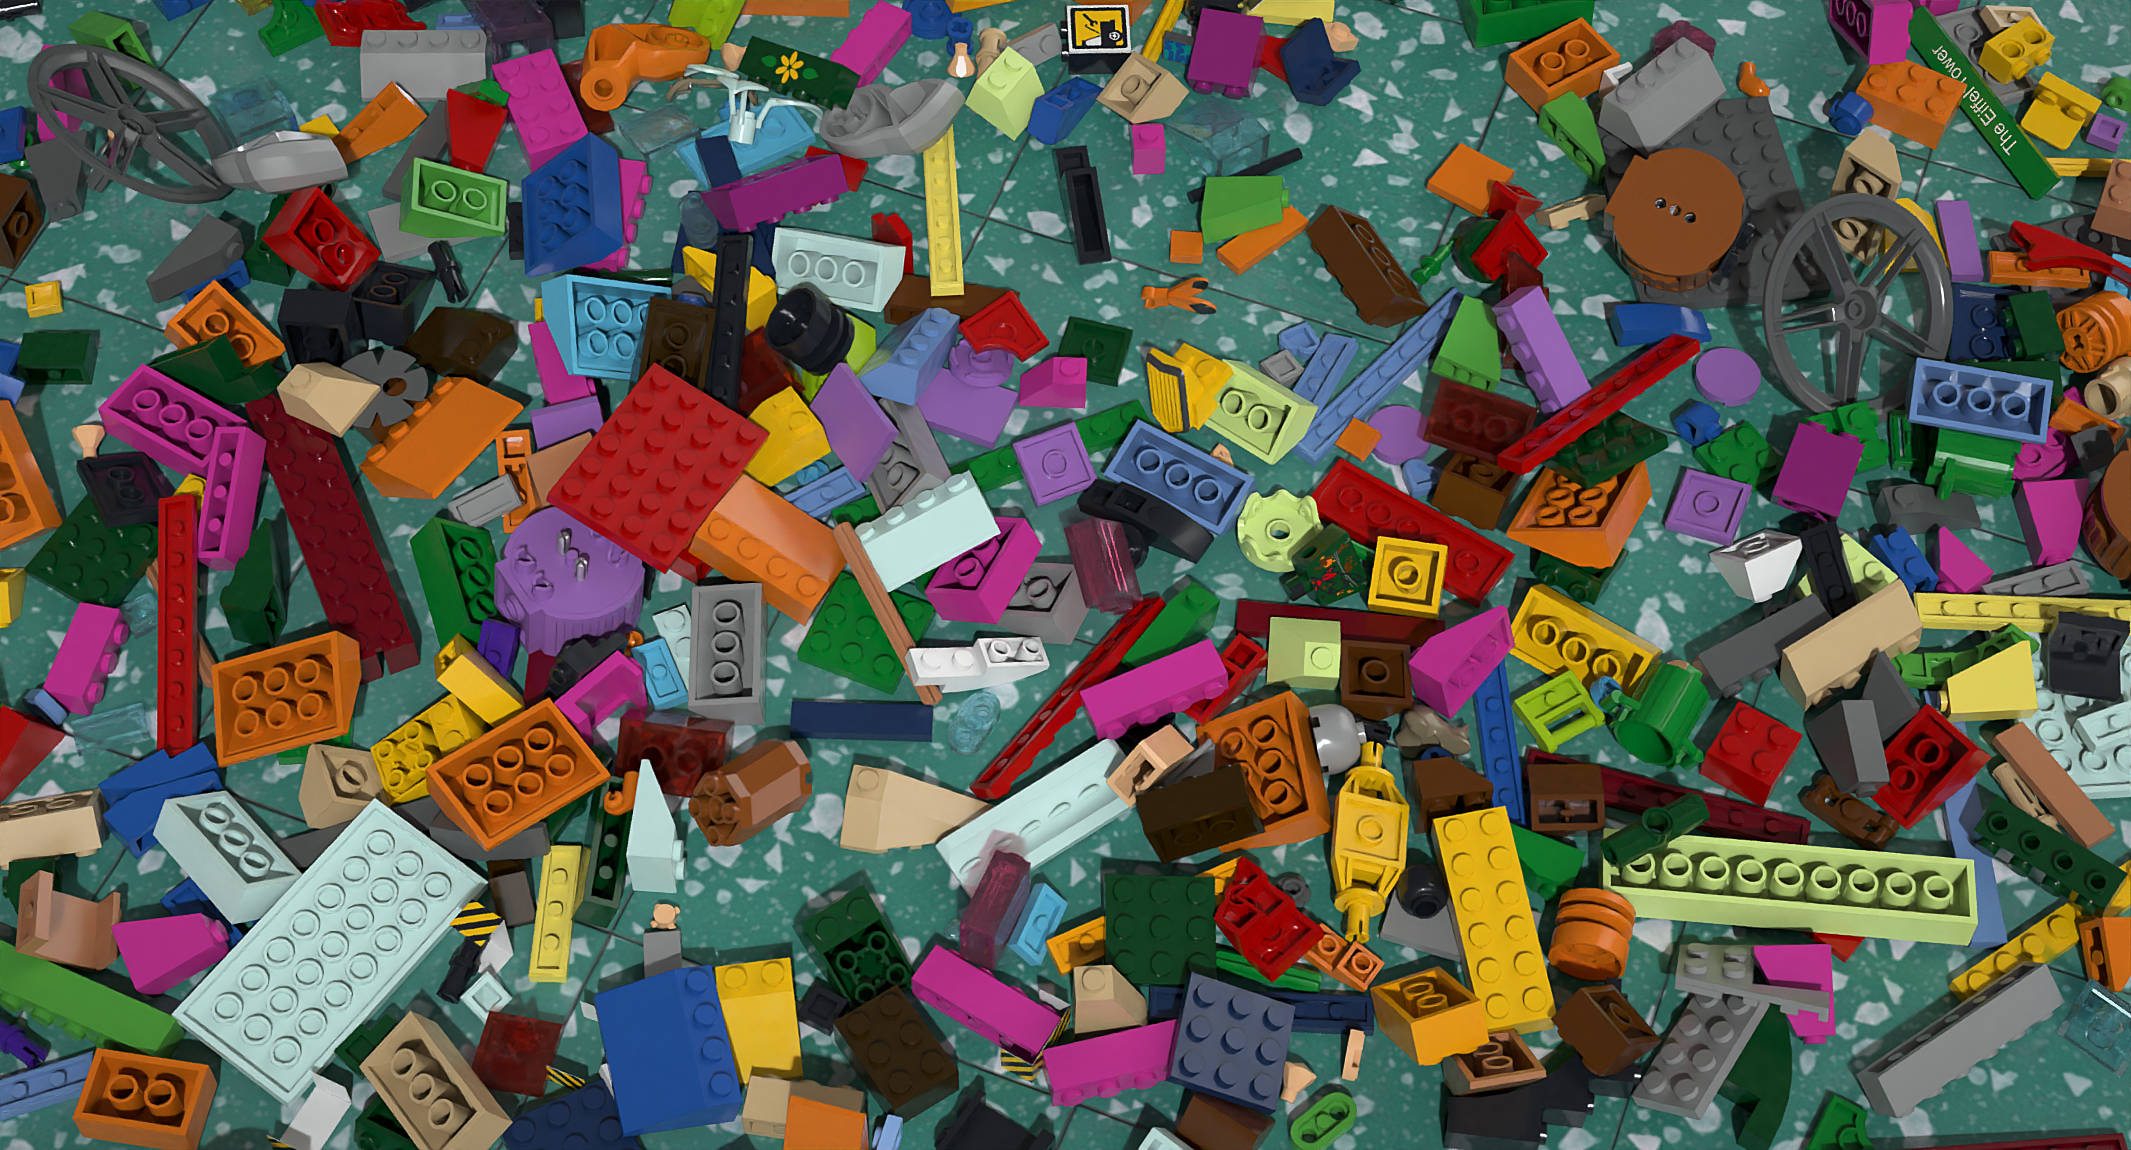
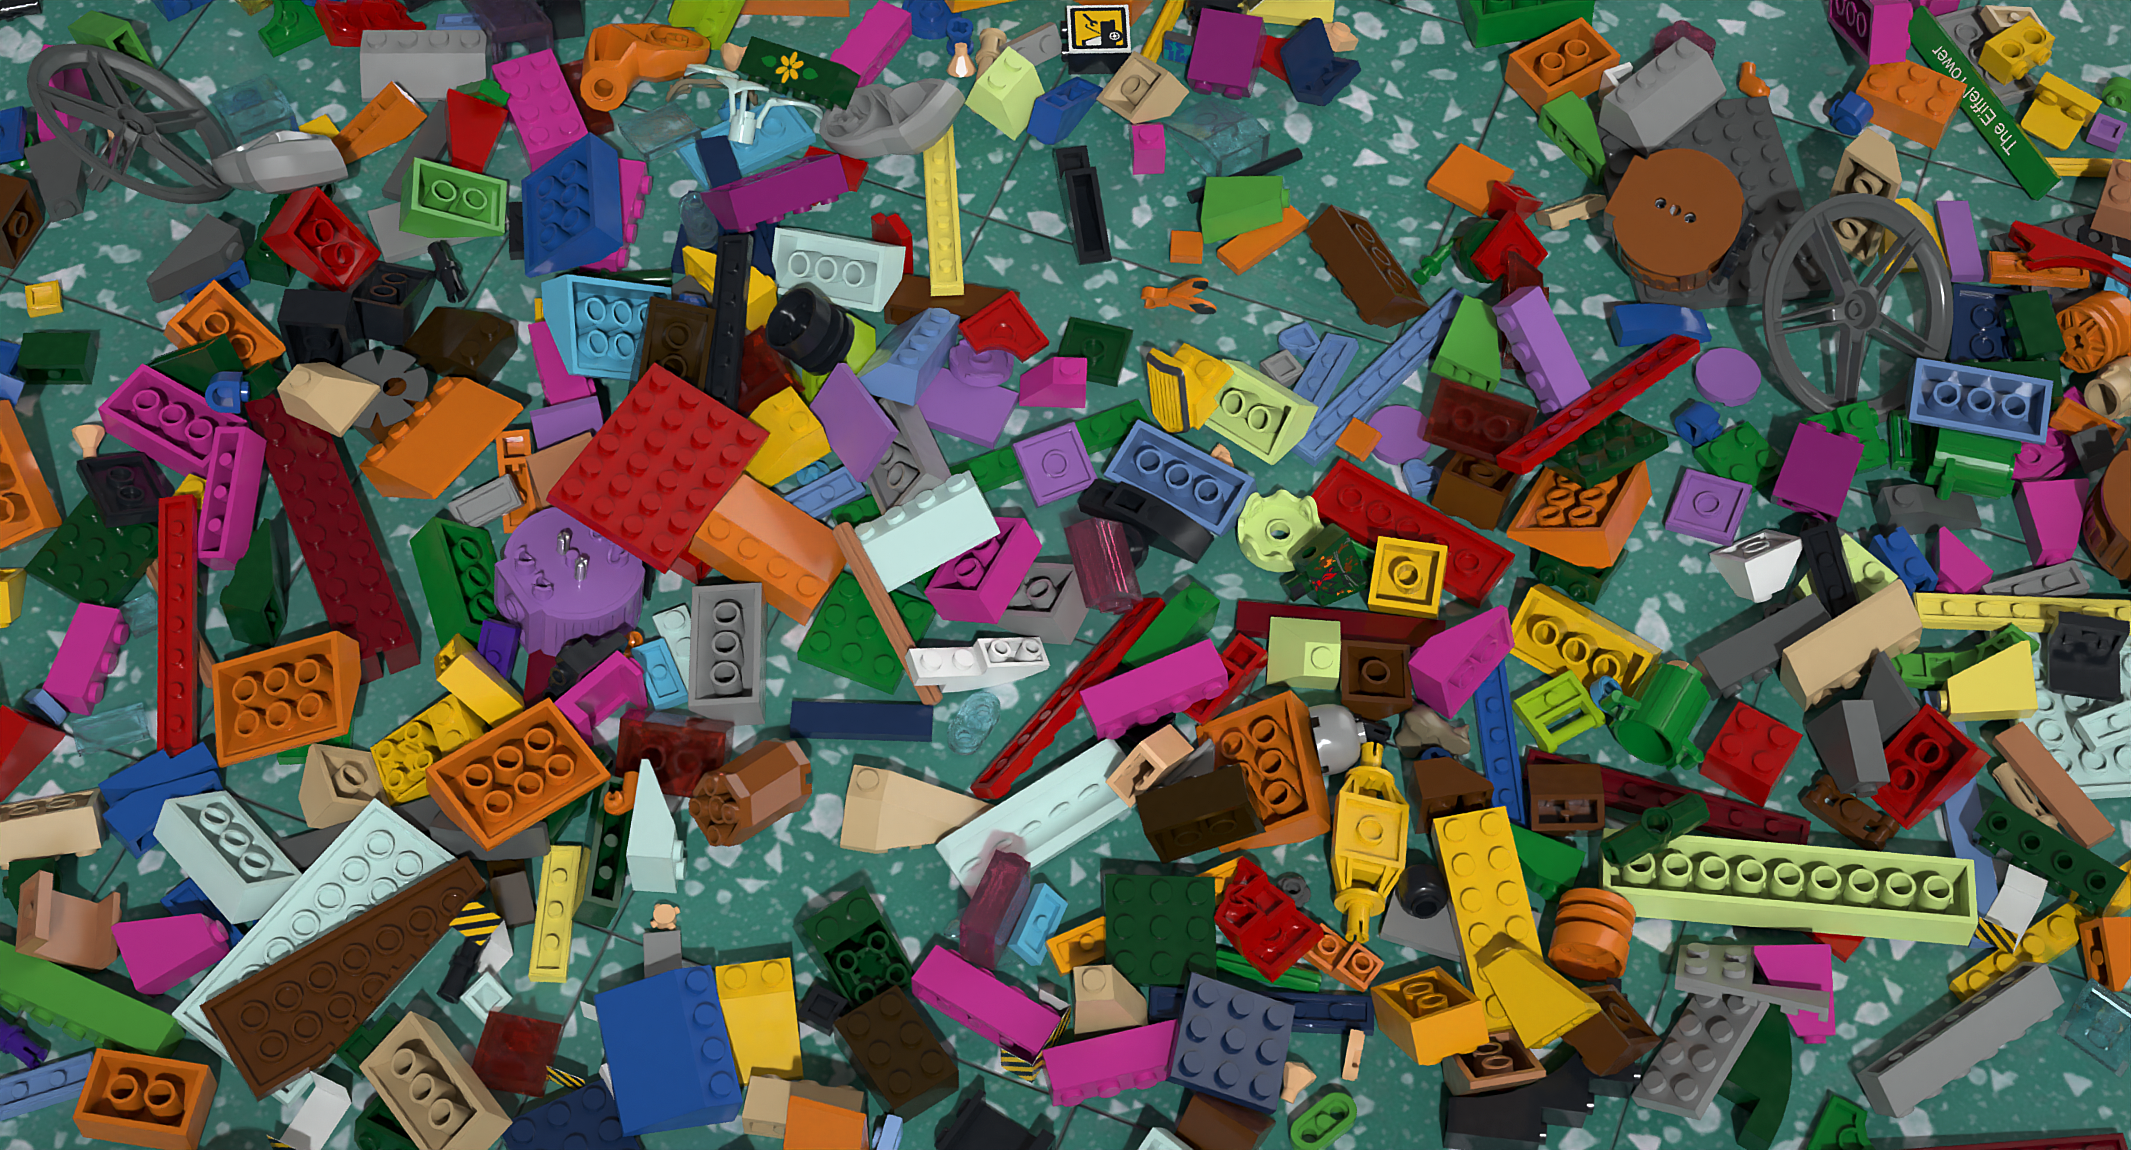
(227, 392): none -> blue plate
(317, 997): none -> reddish brown wing
(1537, 997): none -> yellow slope
(2012, 909): none -> white sticker

